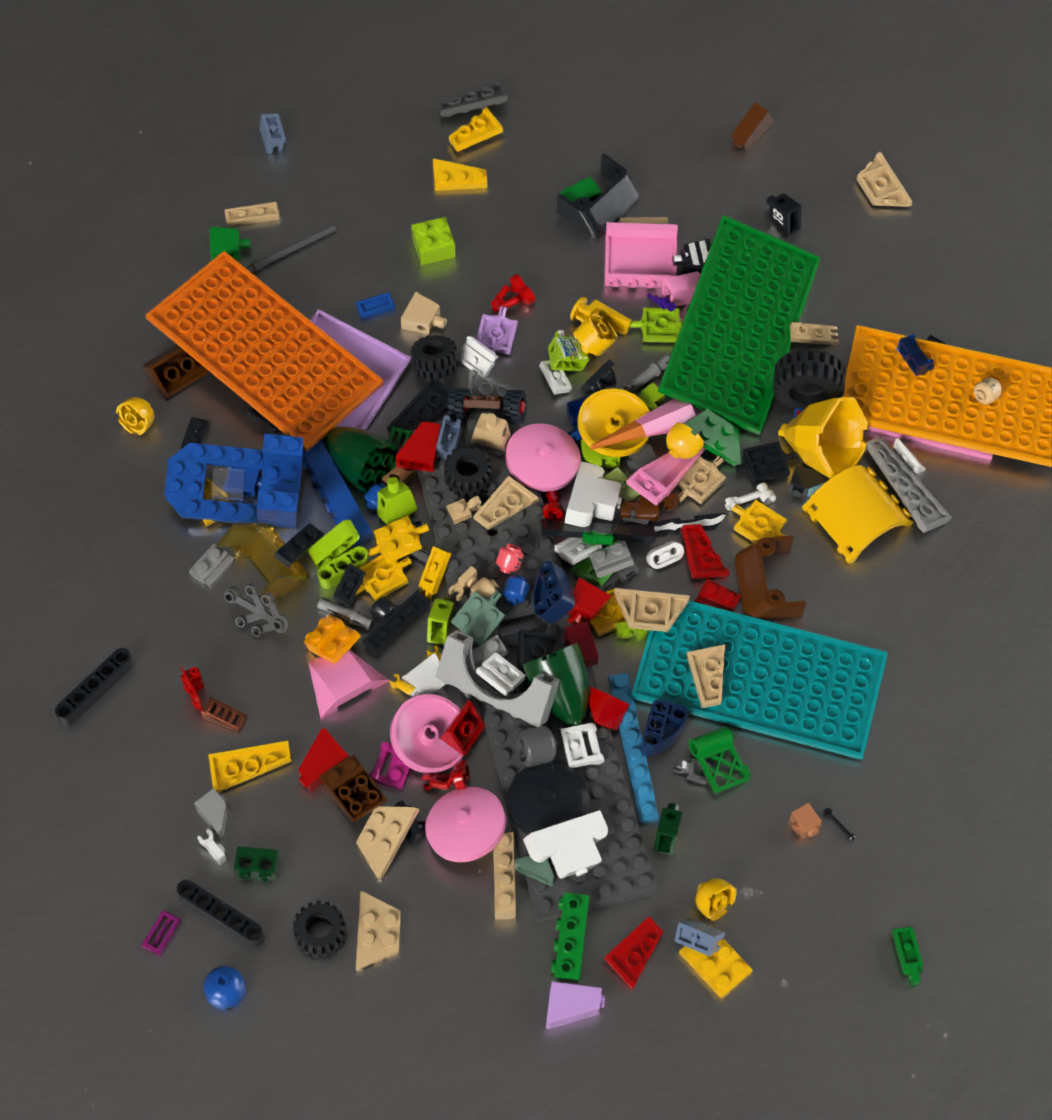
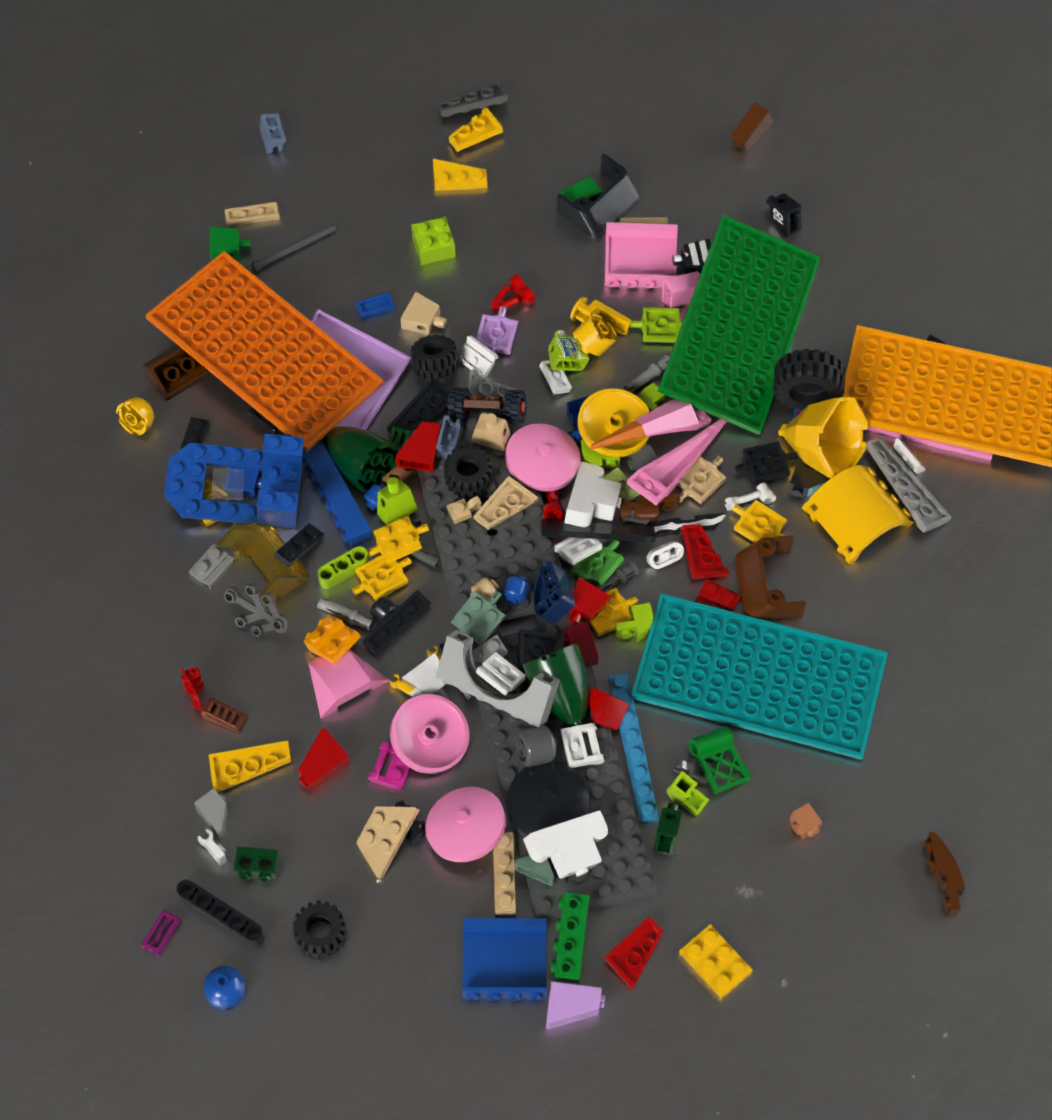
(91, 696): black beam -> none
(334, 543): lime beam -> none
(348, 585): black tile -> none
(352, 788): reddish brown slope -> none
(376, 931): tan wing -> none
(433, 572): yellow hinge -> none
(441, 612): lime torso -> none
(459, 777): red piece -> none
(464, 582): tan plate -> none
(464, 729): red slope -> none
(504, 958): none -> blue panel
(509, 558): coral head -> none
(597, 538): green pin -> none
(605, 373): black tile -> none
(611, 559): light grey plate -> none
(650, 609): tan wing -> none
(664, 302): dark purple piece -> none
(667, 726): dark blue beam -> none
(682, 442): yellow cylinder -> none
(683, 792): none -> lime brick
(698, 936): sand blue hinge -> none
(707, 674): tan wing -> none
(714, 897): yellow cylinder -> none
(718, 436): green wing -> none
(814, 333): tan hinge -> none
(828, 813): black hinge -> none
(882, 184): tan wing -> none
(908, 953): green hinge -> none
(914, 355): clear blue hinge -> none
(945, 866): none -> reddish brown slope
(987, 390): tan head -> none

